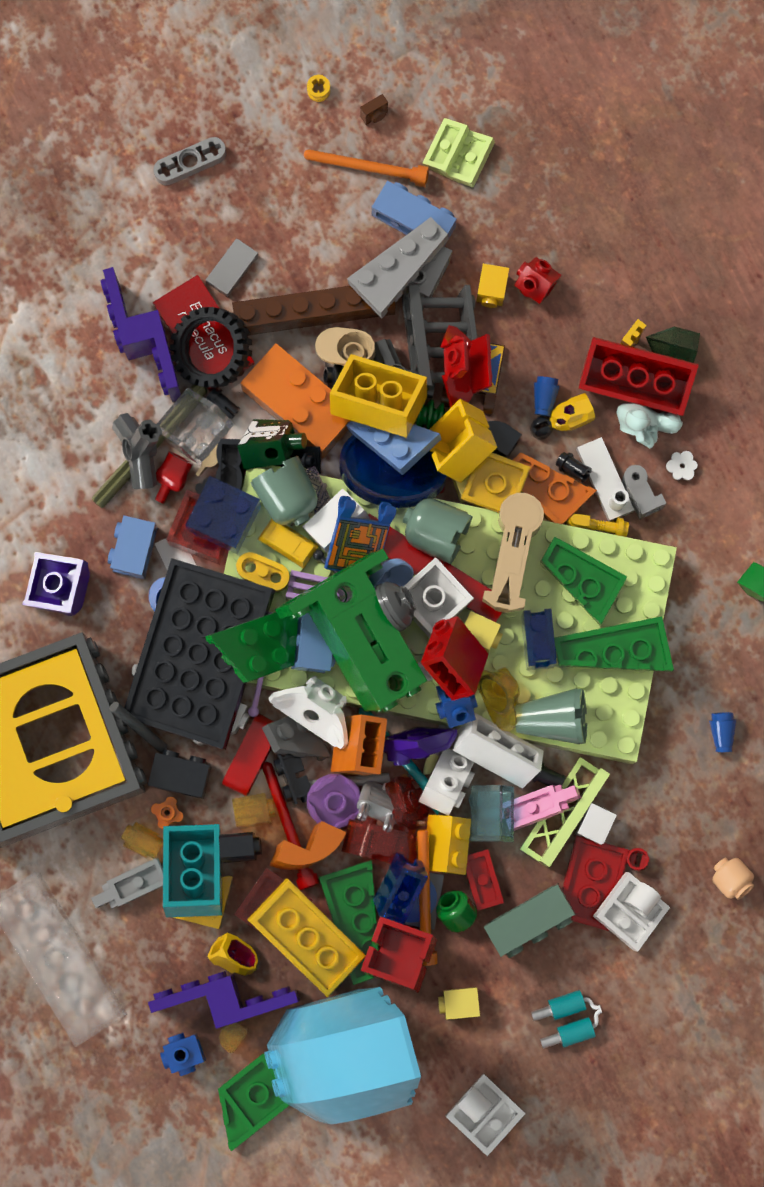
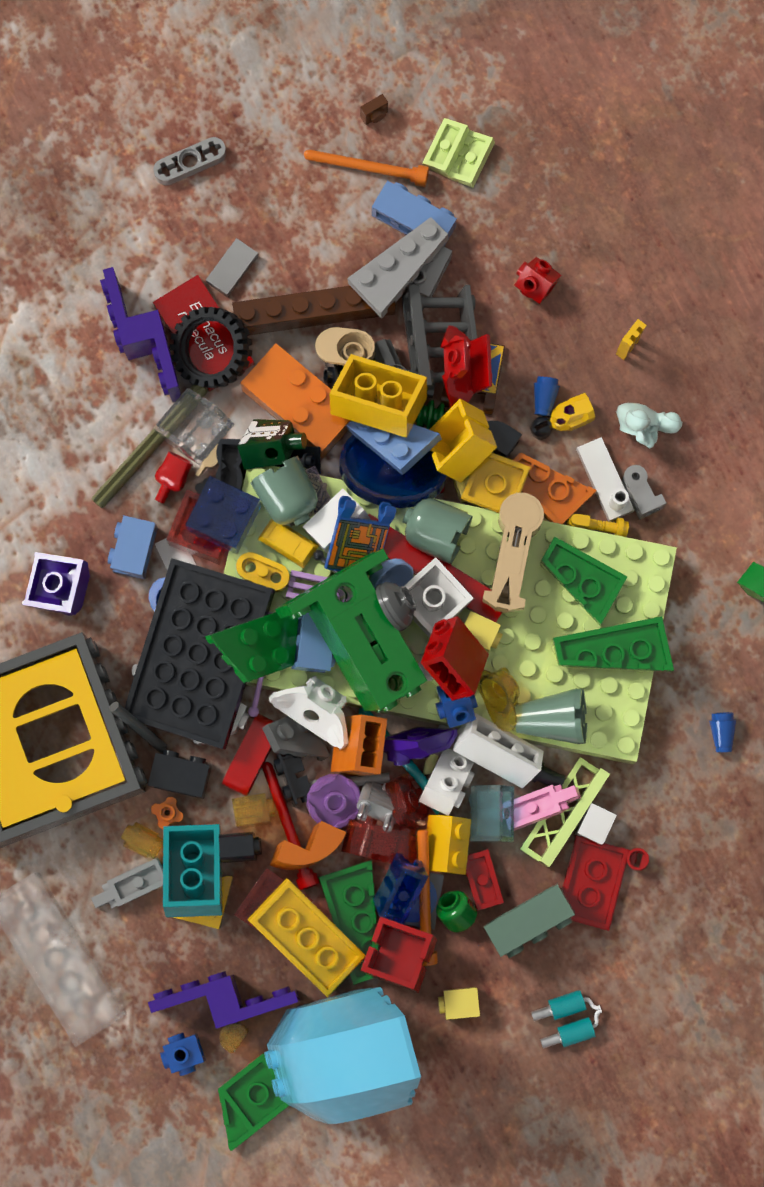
(139, 448): dark grey piece -> none
(218, 398): black pin -> none
(233, 955): yellow rock -> none
(318, 79): yellow bush -> none
(485, 1114): white plate -> none
(492, 285): yellow brick -> none
(538, 639): clear blue brick -> none
(567, 463): black pin -> none
(631, 911): white plate -> none
(637, 376): red slope -> none
(675, 343): slope -> none
(684, 459): white plant -> none
(733, 878): light nougat head -> none

